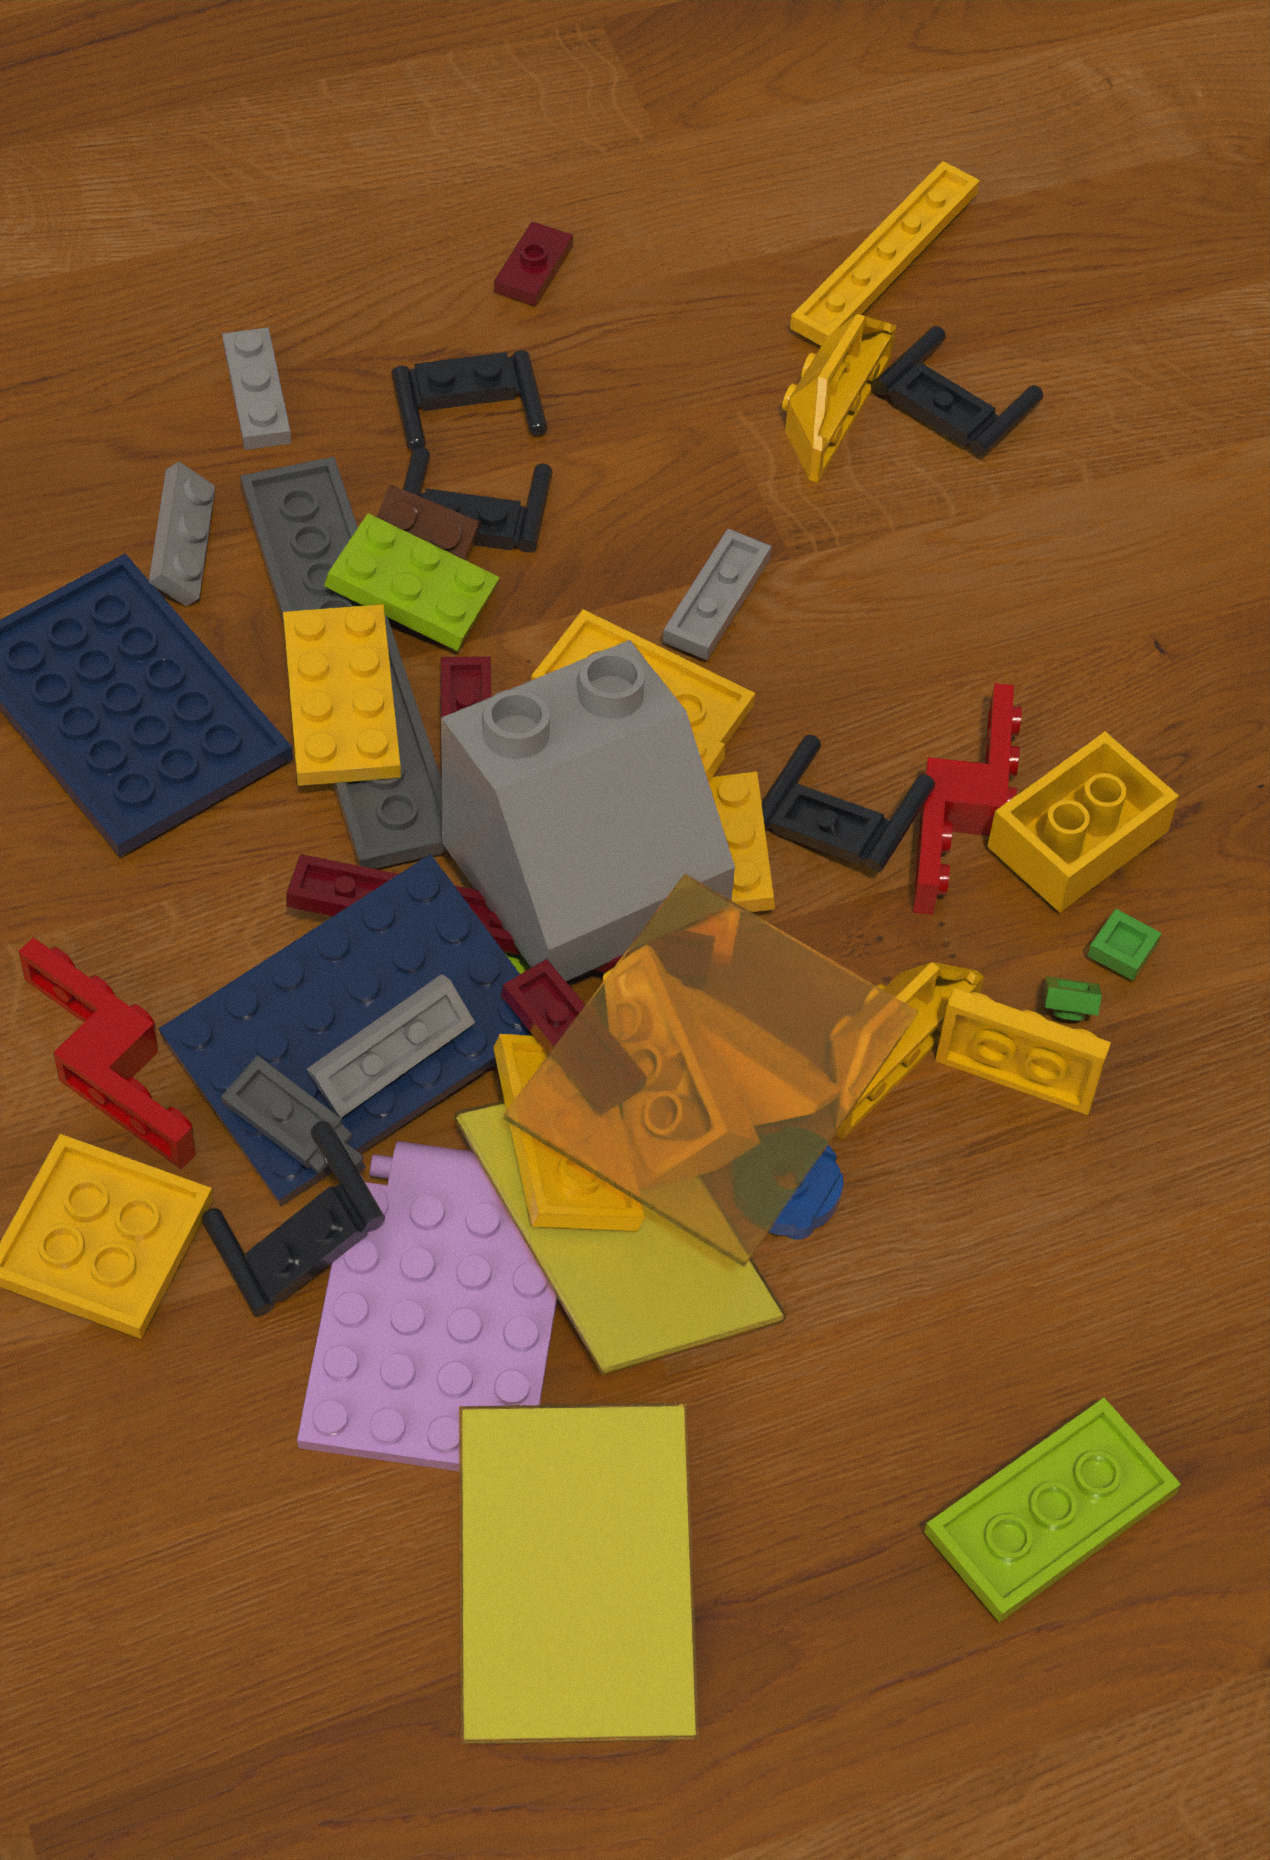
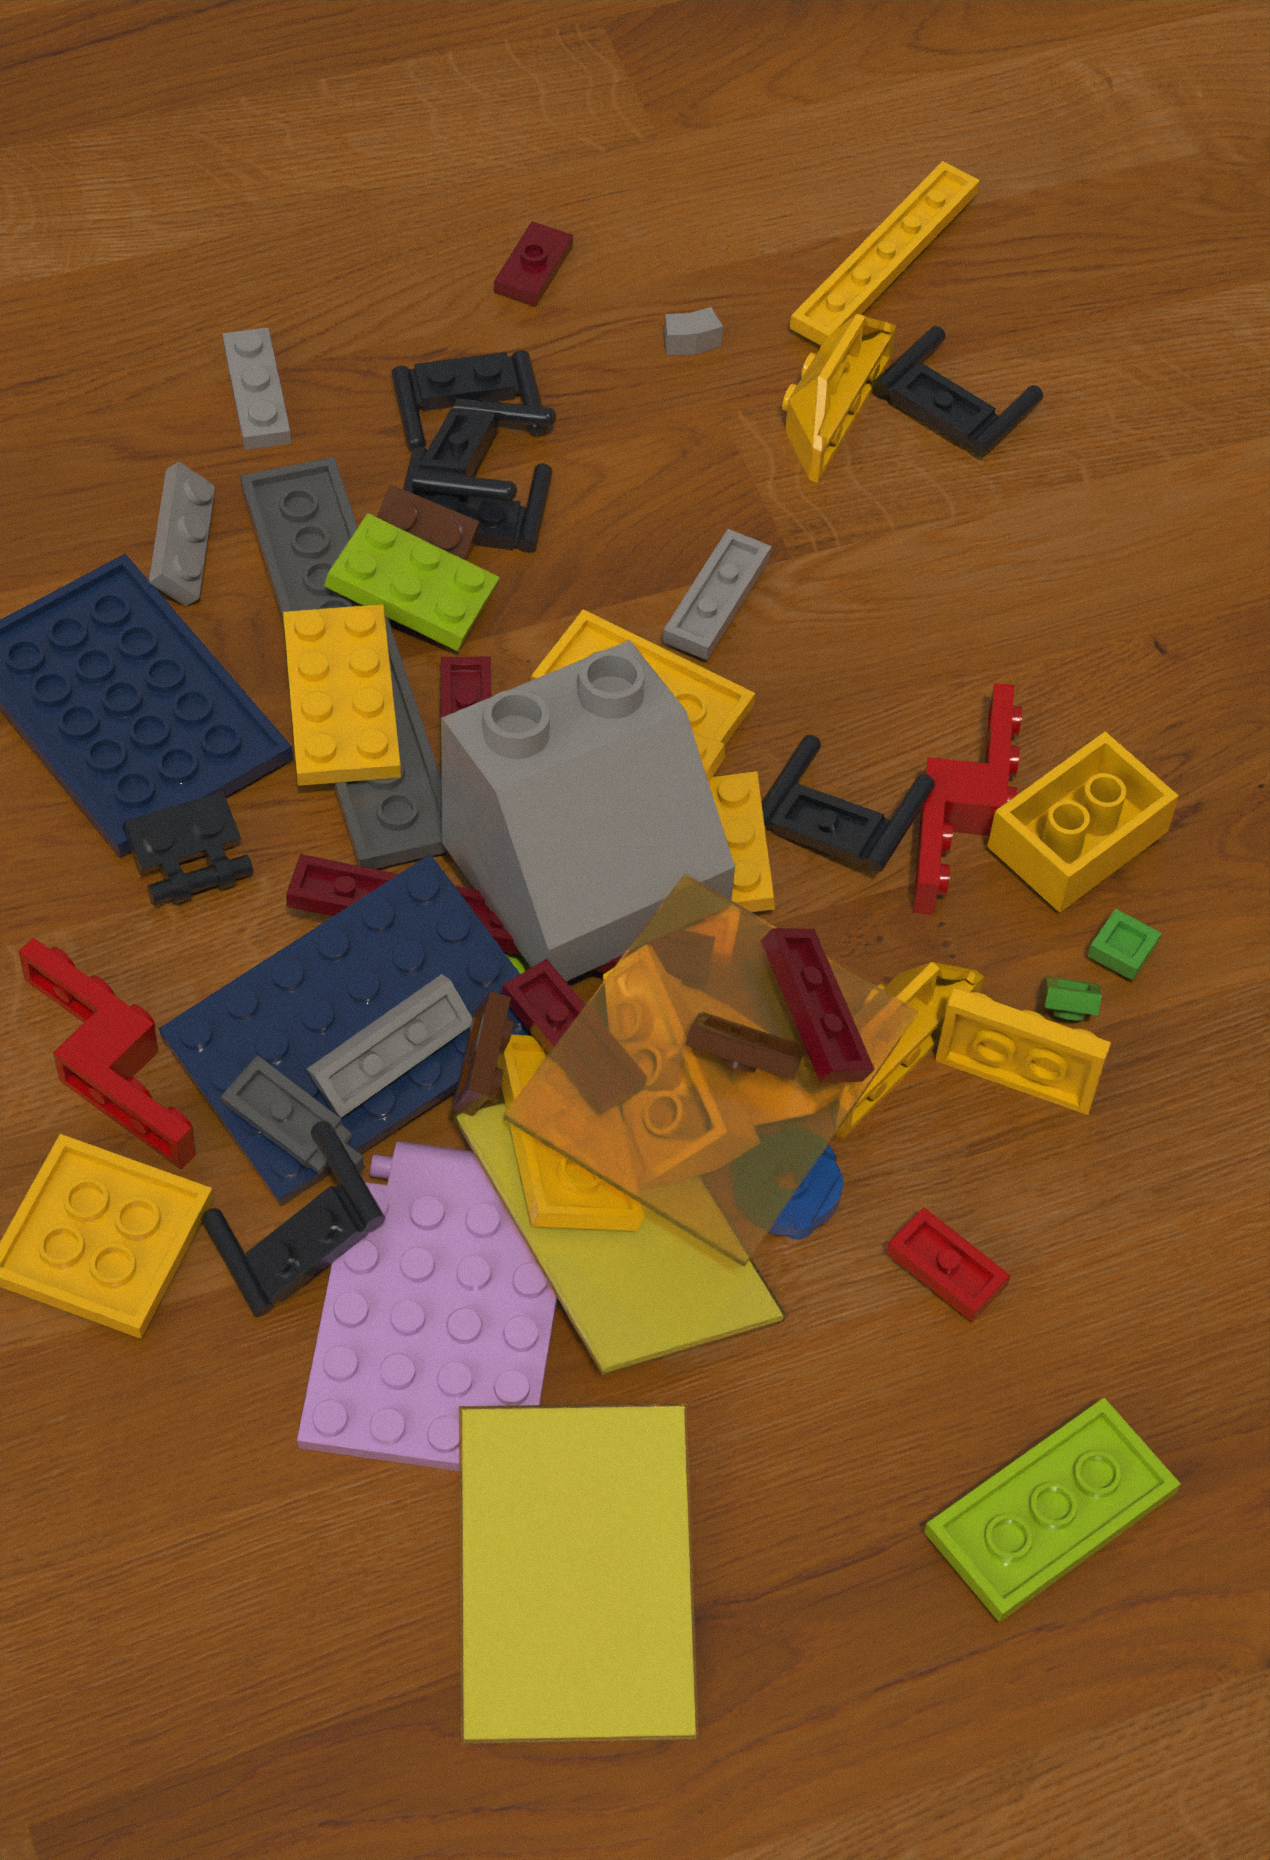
(185, 833): none -> black plate
(463, 442): none -> black plate
(487, 1036): none -> reddish brown plate
(692, 332): none -> light grey piece
(745, 1047): none -> reddish brown plate
(817, 1005): none -> dark red plate
(948, 1264): none -> red plate

